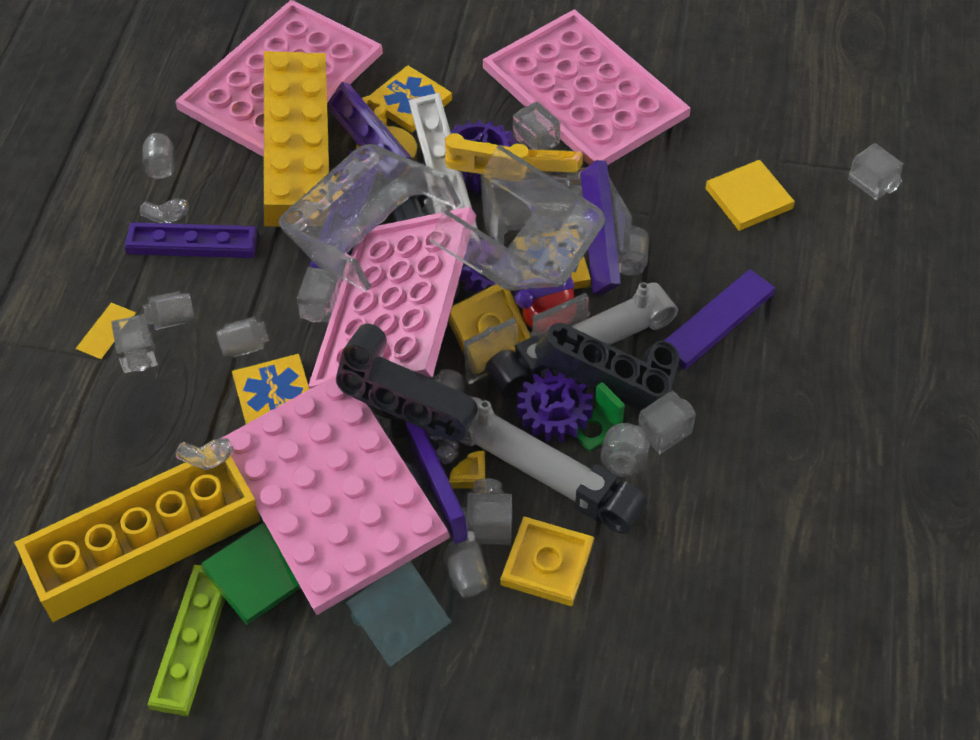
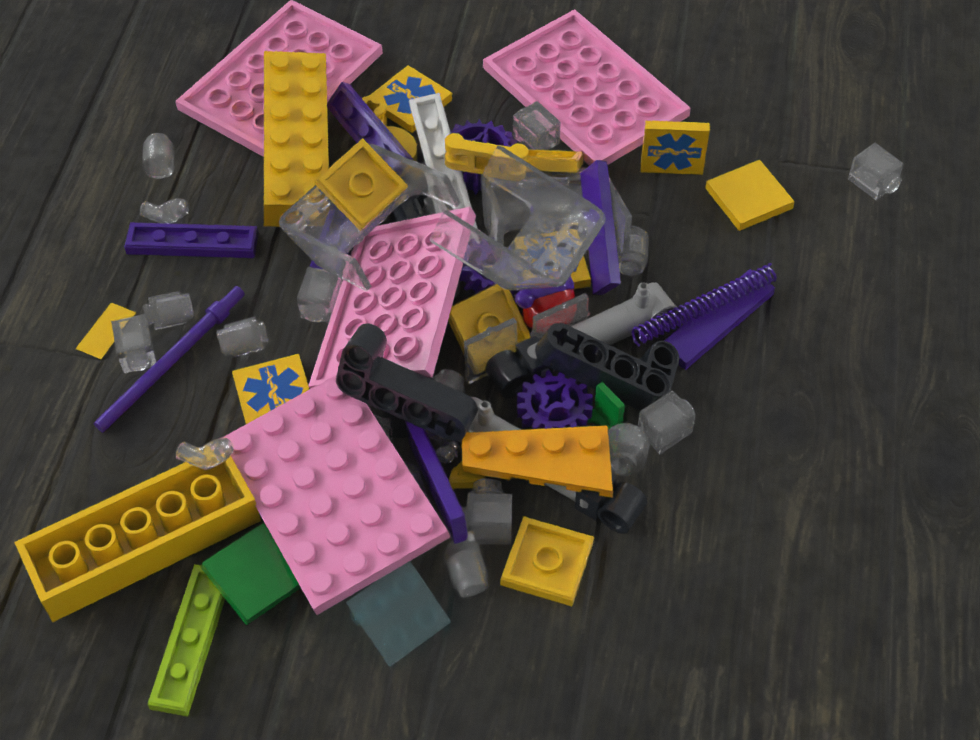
(215, 314): none -> dark purple bar
(361, 184): none -> yellow tile
(552, 455): none -> light orange wing
(660, 327): none -> dark purple piece
(674, 147): none -> yellow tile

